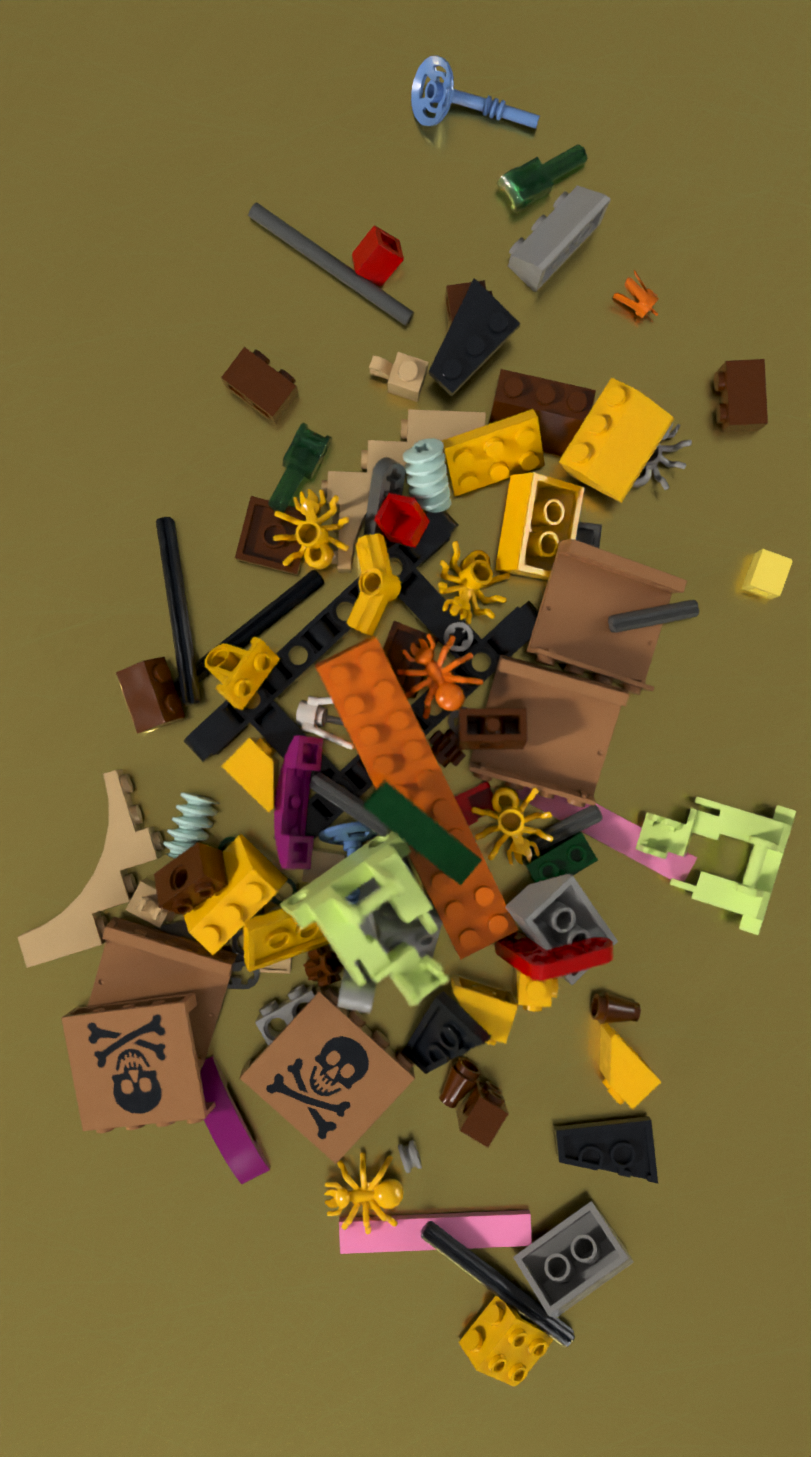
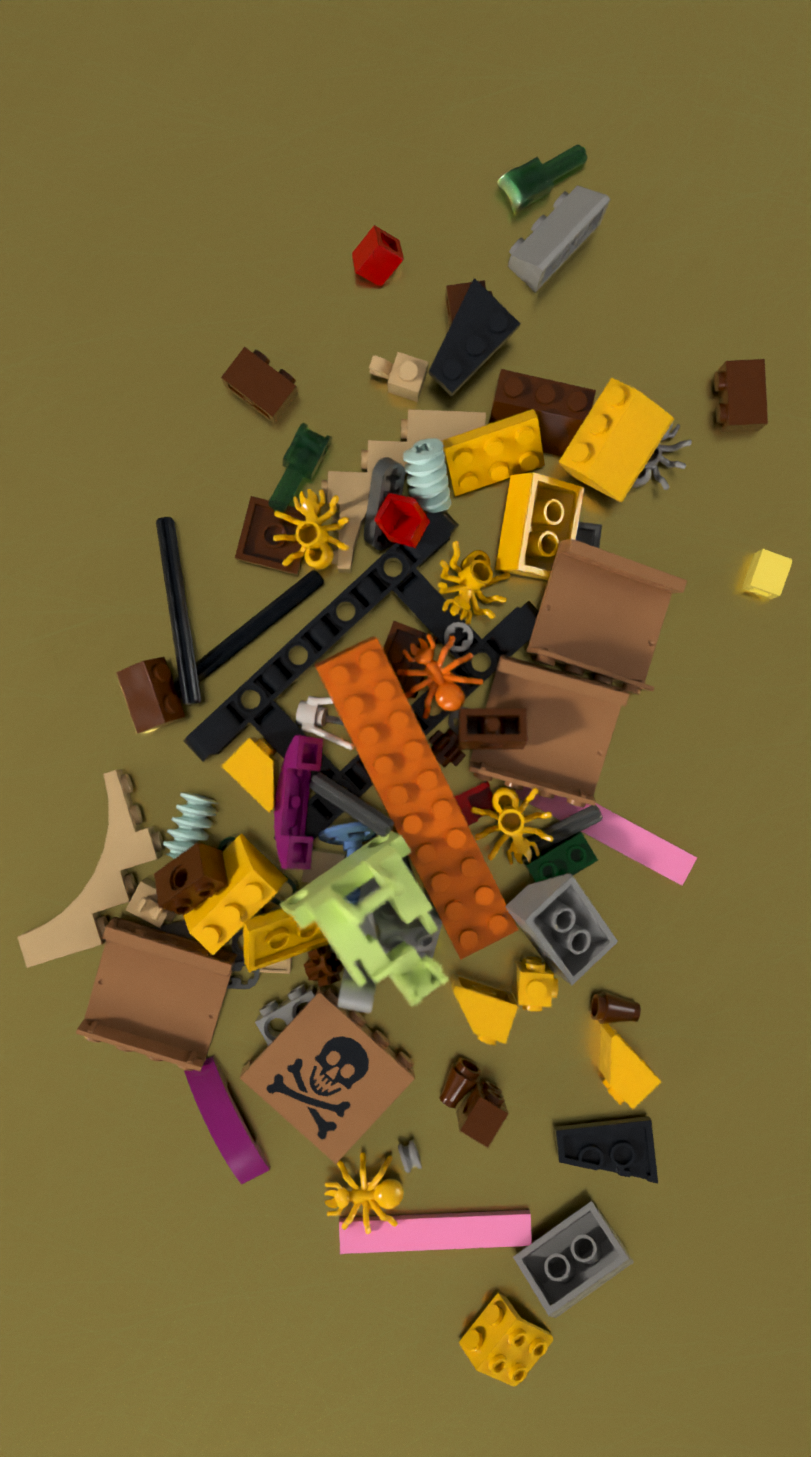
(135, 1063): medium nougat panel -> none
(240, 670): yellow pin -> none
(330, 263): dark grey piece -> none
(375, 572): yellow piece -> none
(421, 832): dark green slope -> none
(444, 1034): black wing -> none
(446, 94): medium blue dish -> none
(496, 1283): black axle -> none
(555, 962): red beam -> none
(645, 297): orange piece -> none
(653, 616): dark grey axle -> none
(769, 840): yellowish green container -> none

